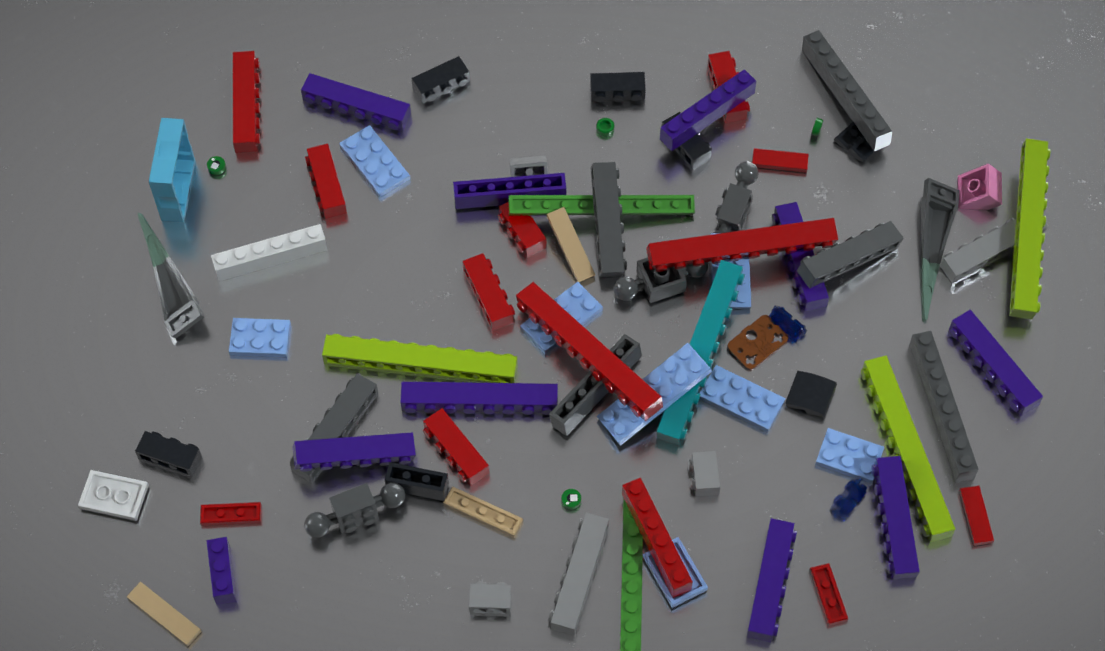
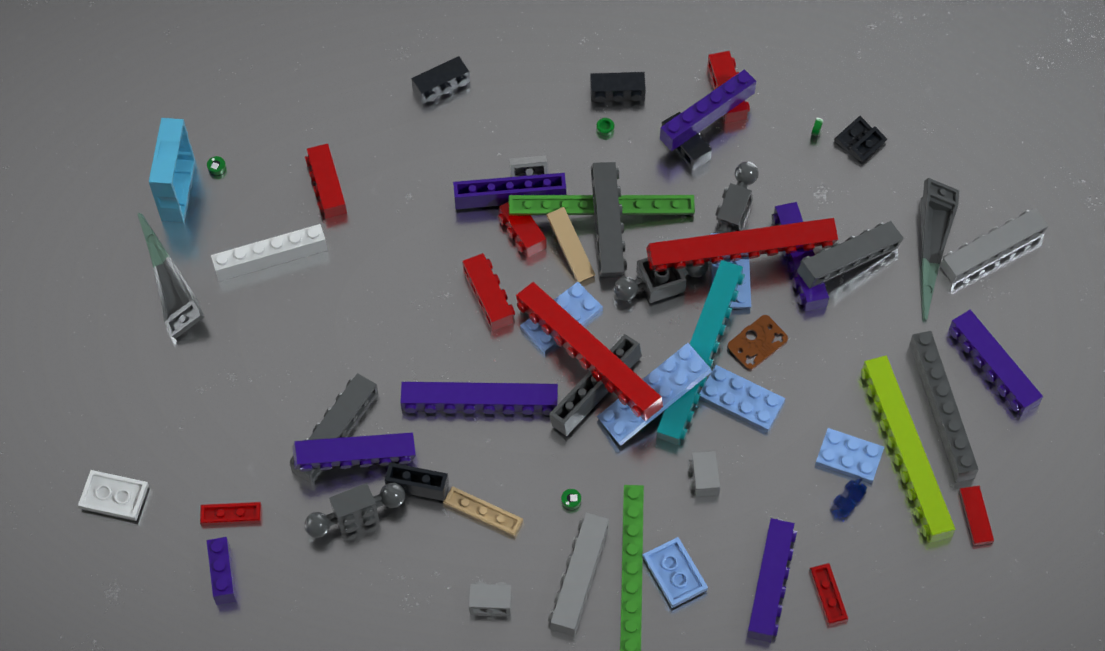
(164, 614): tan tile -> none
(168, 453): black brick -> none
(245, 101): red brick -> none
(259, 337): light blue plate -> none
(356, 102): dark purple brick -> none
(374, 161): light blue plate -> none
(419, 359): lime brick -> none
(456, 447): red brick -> none
(657, 538): red brick -> none
(780, 160): red tile -> none
(783, 319): clear blue hinge -> none
(811, 393): black slope -> none
(847, 90): dark grey brick -> none
(896, 518): dark purple brick -> none
(980, 188): bright pink slope -> none
(1028, 230): lime brick -> none

